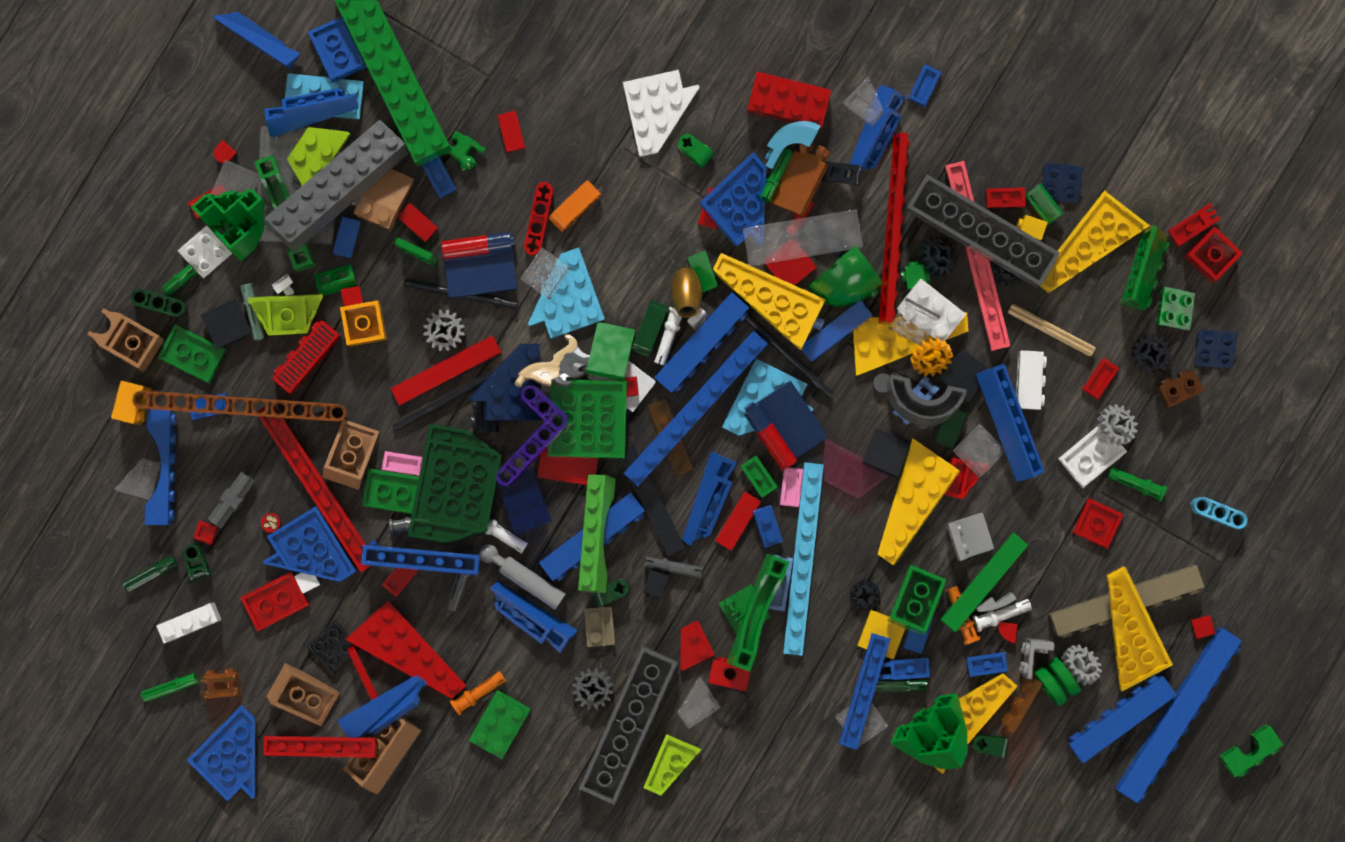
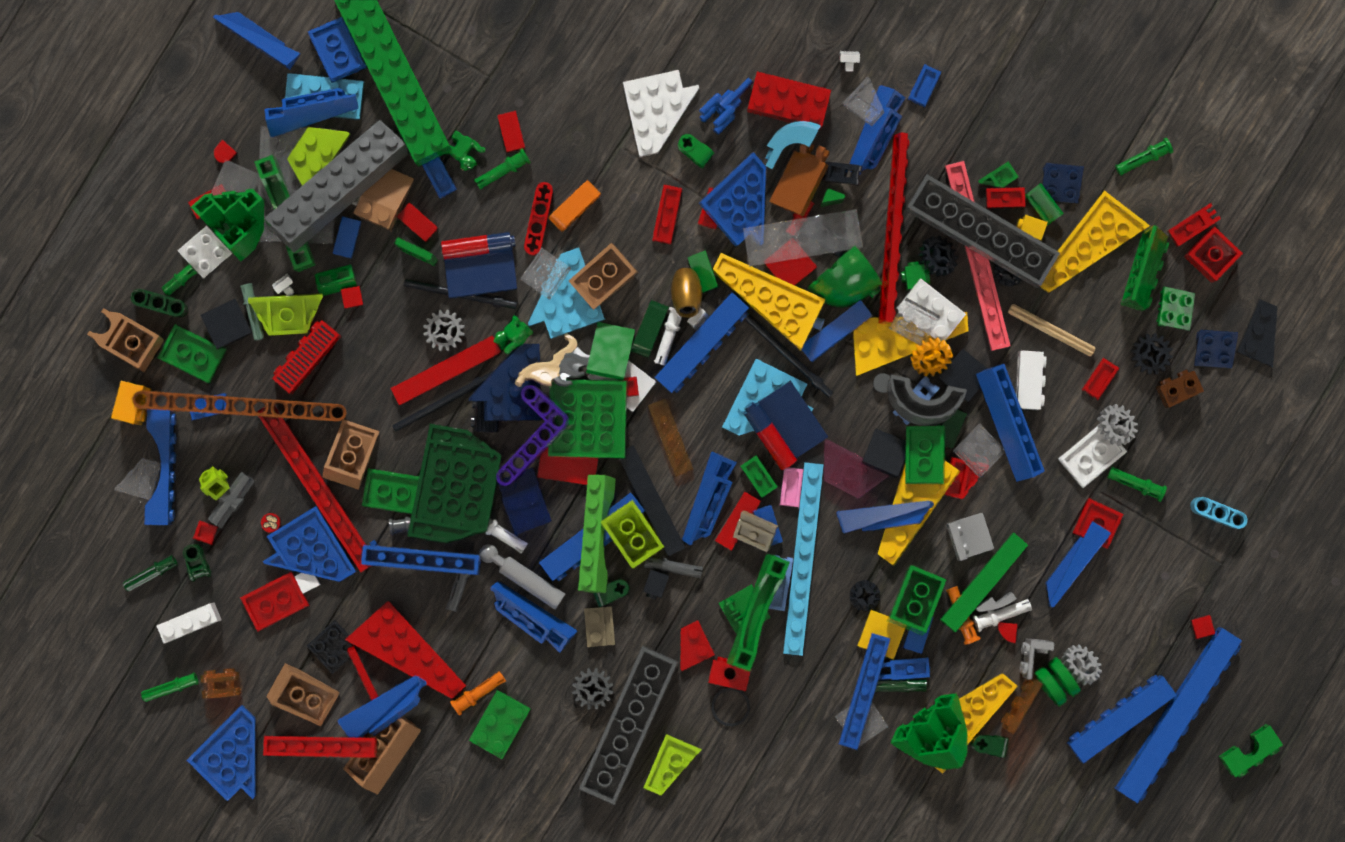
(214, 483): none -> lime brick
(363, 323): light orange brick -> none
(398, 580): red tile -> none
(402, 463): bright pink tile -> none
(510, 164): none -> green pin
(516, 332): none -> green animal
(603, 276): none -> medium nougat slope
(632, 534): none -> lime slope
(667, 214): none -> red tile
(695, 409): blue brick -> none
(698, 704): clear wing -> none
(725, 106): none -> blue plant
(755, 531): none -> dark tan plate
(776, 175): green axle -> none
(832, 197): none -> green slope
(849, 59): none -> white tile
(883, 516): none -> blue wedge
(925, 455): none -> green tile
(987, 664): blue plate -> none
(1001, 176): none -> green slope
(1075, 562): none -> blue wedge
(1135, 638): yellow wing -> none
(1151, 592): dark tan brick -> none
(1152, 153): none -> green pin
(1259, 336): none -> black wing

